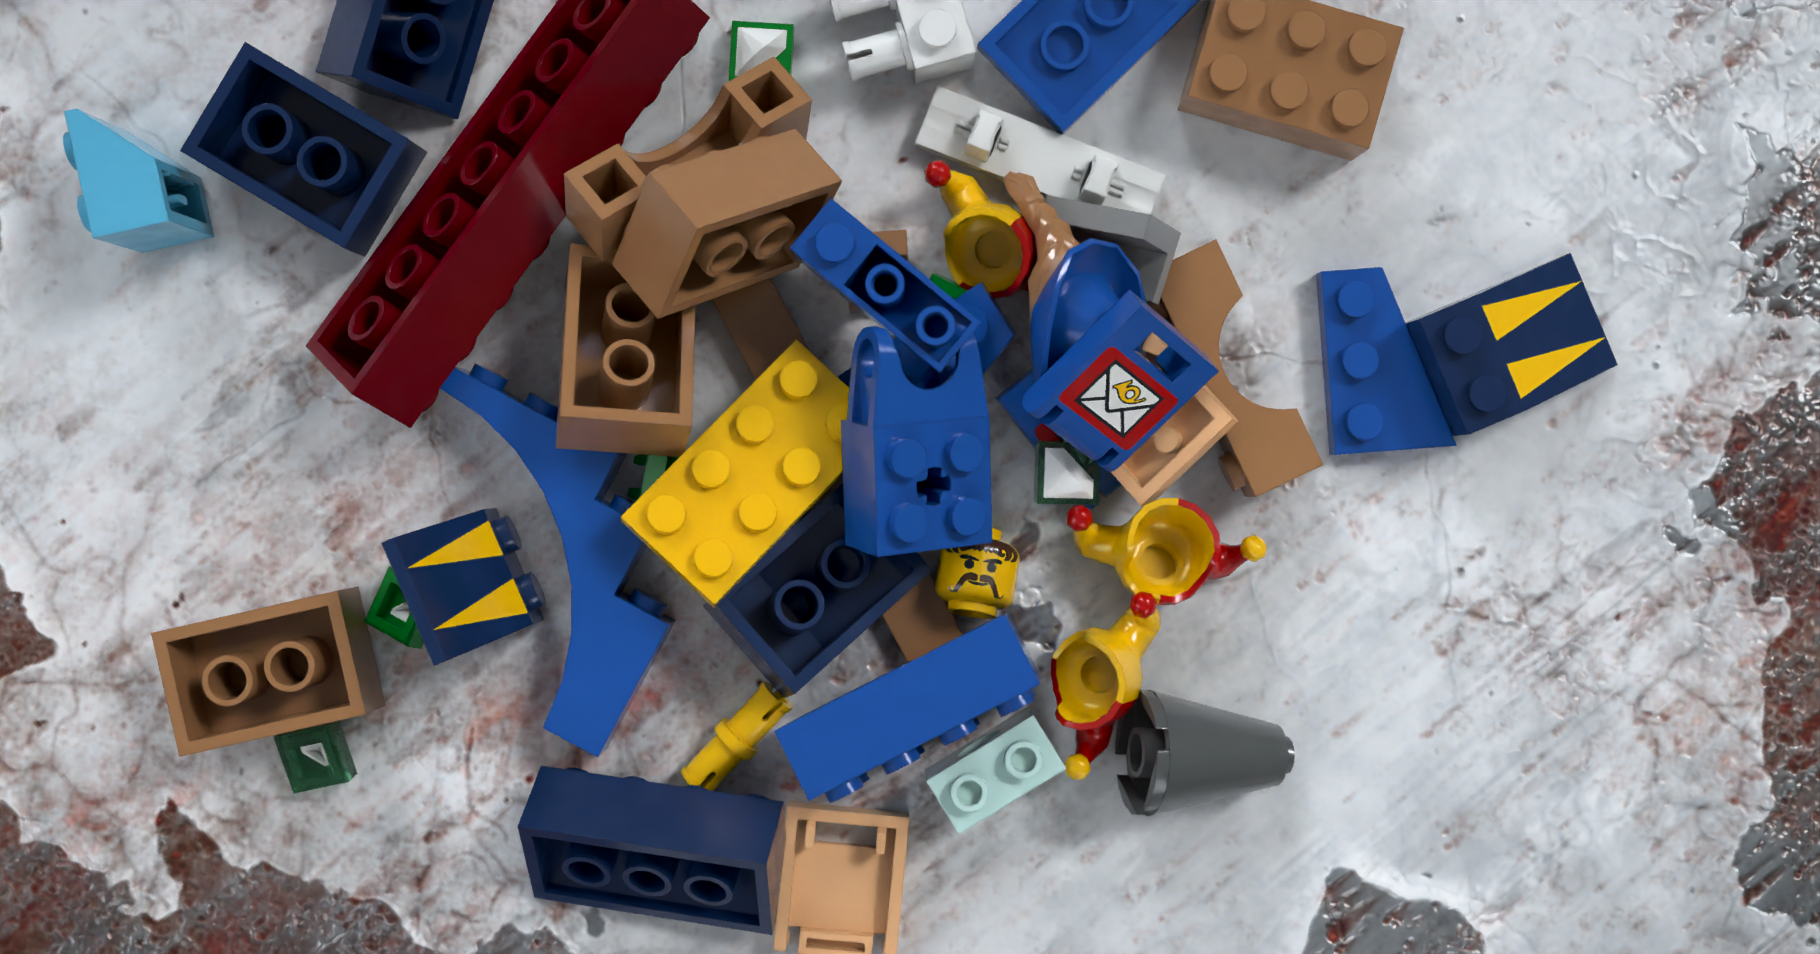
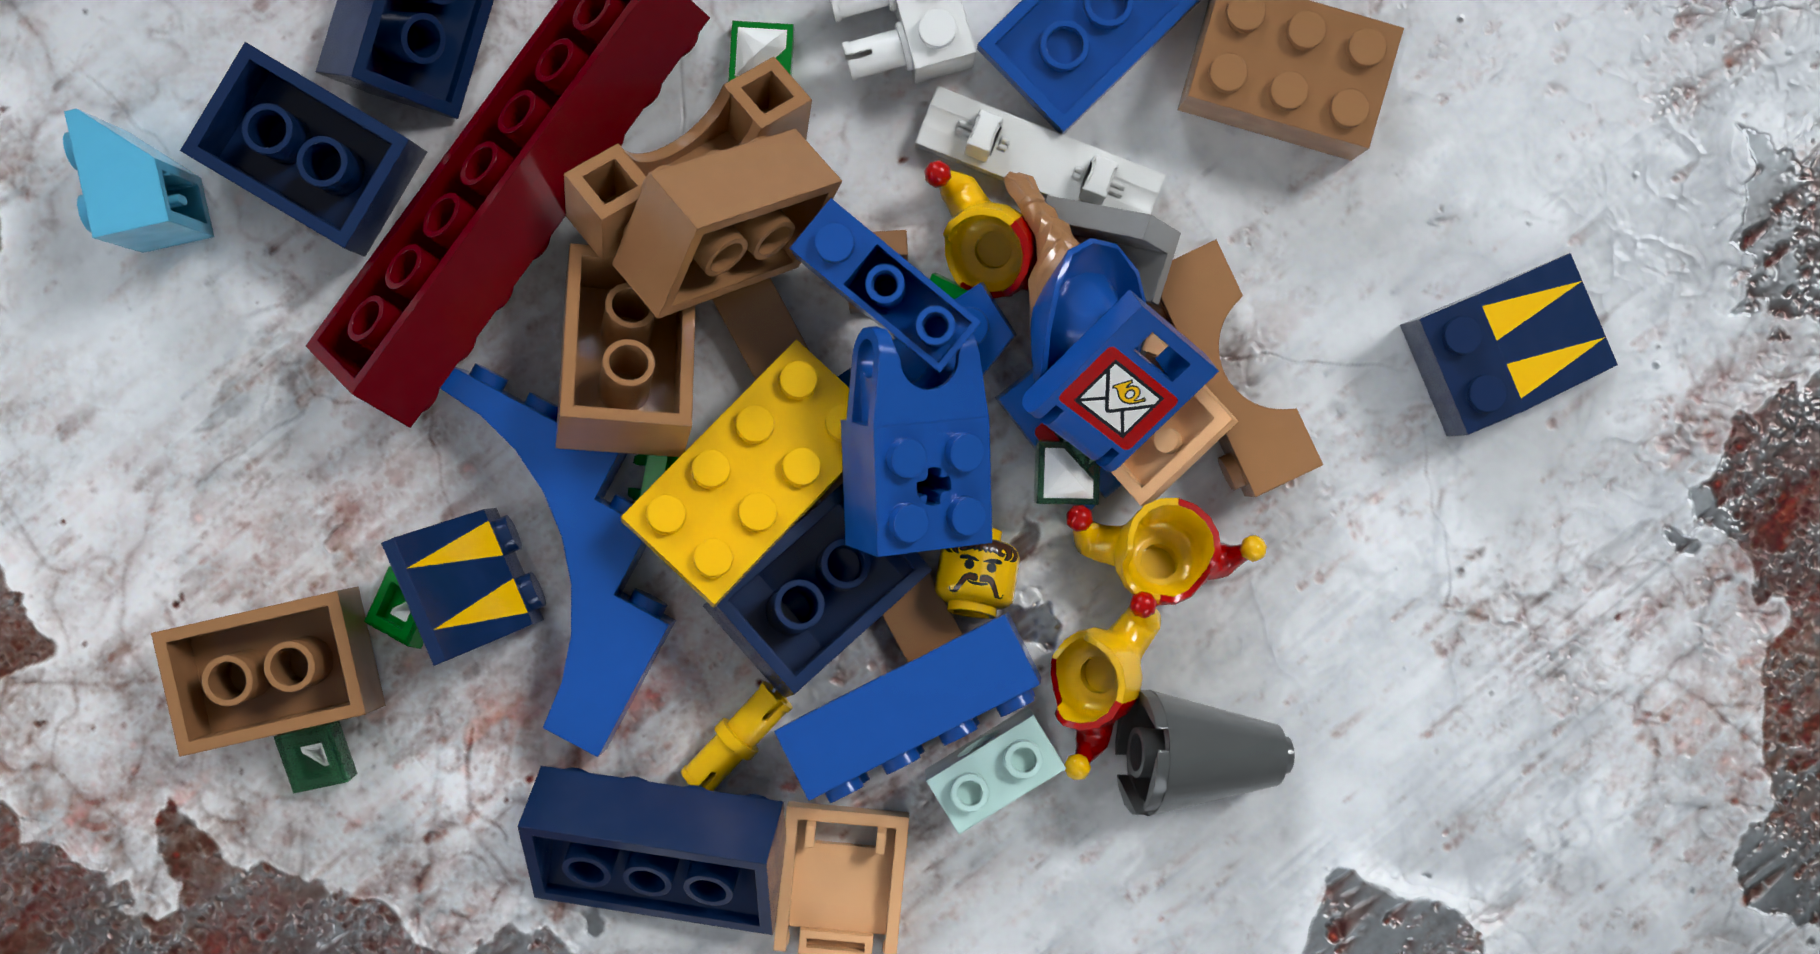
(1372, 369): blue wing -> none

